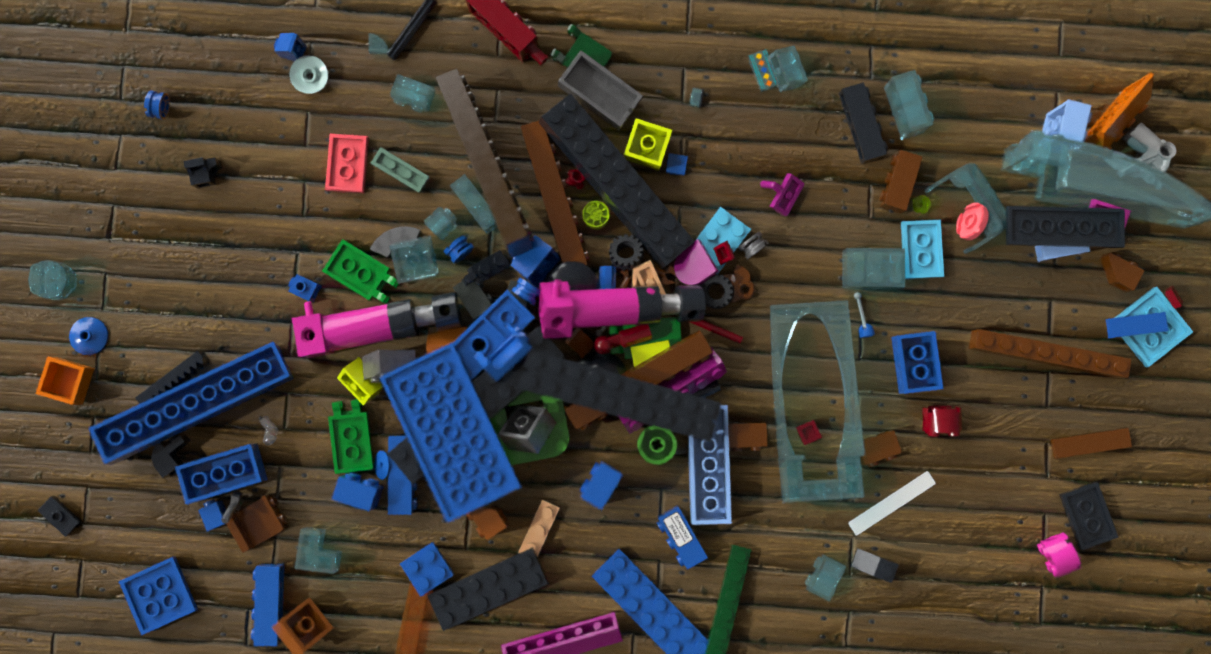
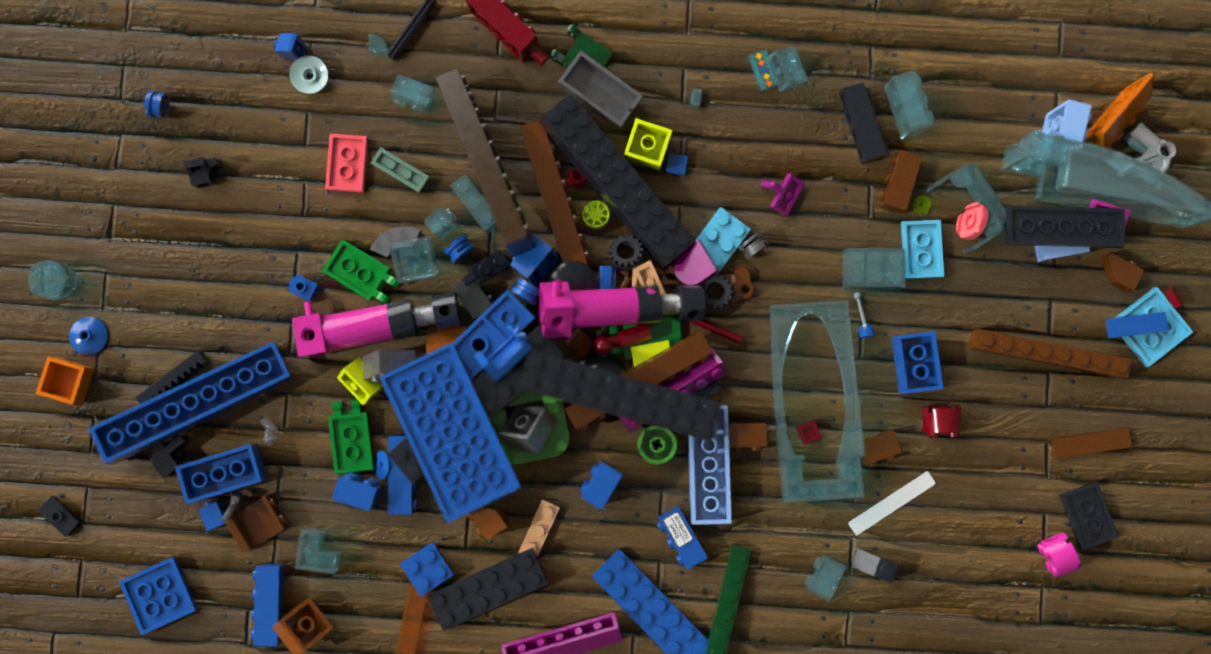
(724, 252): dark red slope -> none

